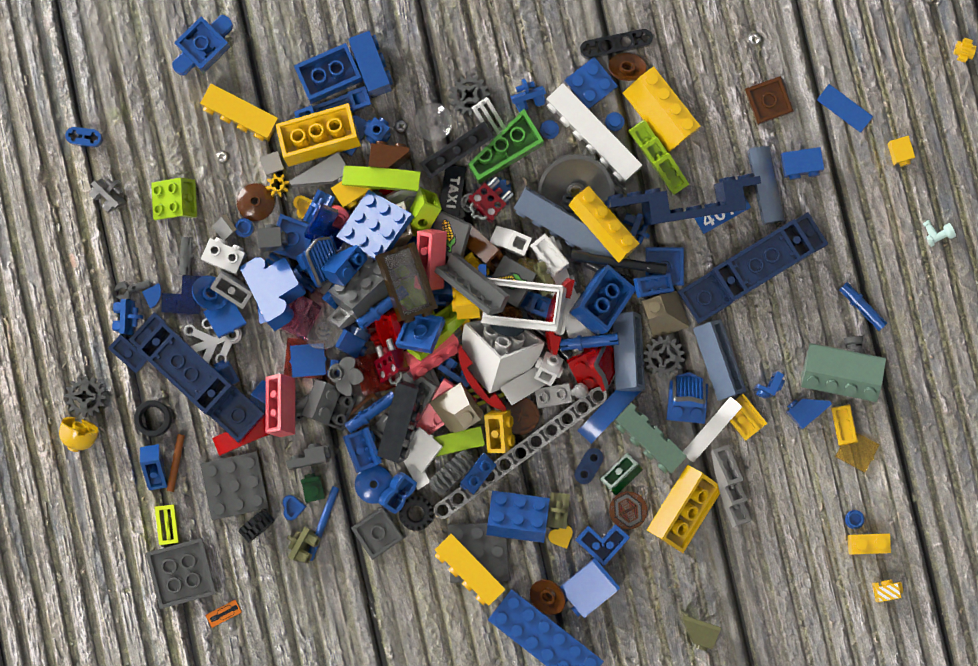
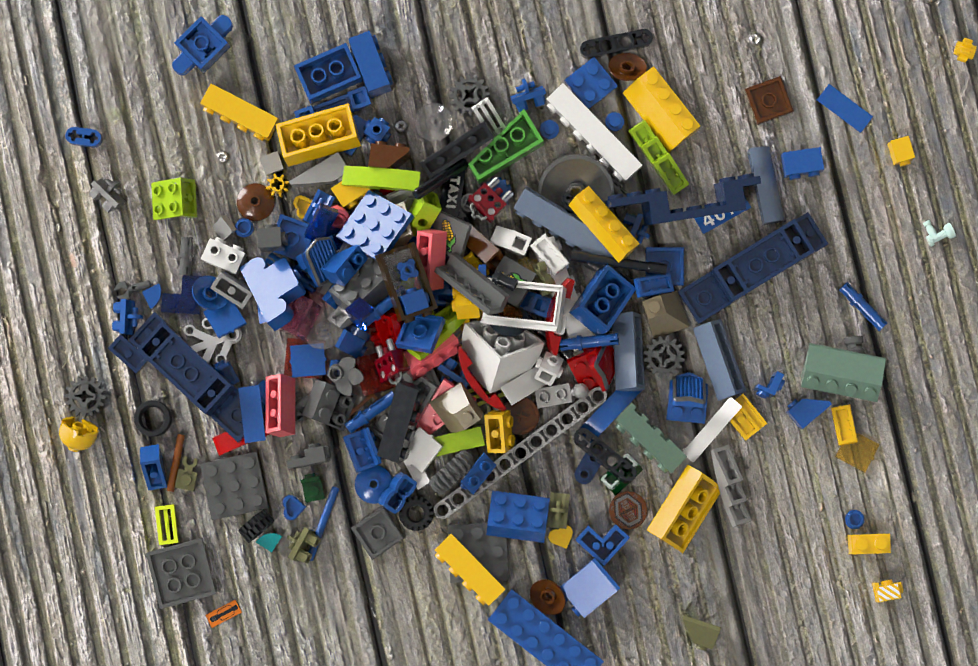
(186, 478): none -> olive plate
(252, 414): none -> blue sticker
(269, 541): none -> teal tile
(358, 312): none -> clear blue panel
(404, 275): none -> blue plate
(414, 300): none -> blue brick
(440, 179): none -> black axle
(504, 280): none -> black pin
(602, 458): none -> black beam

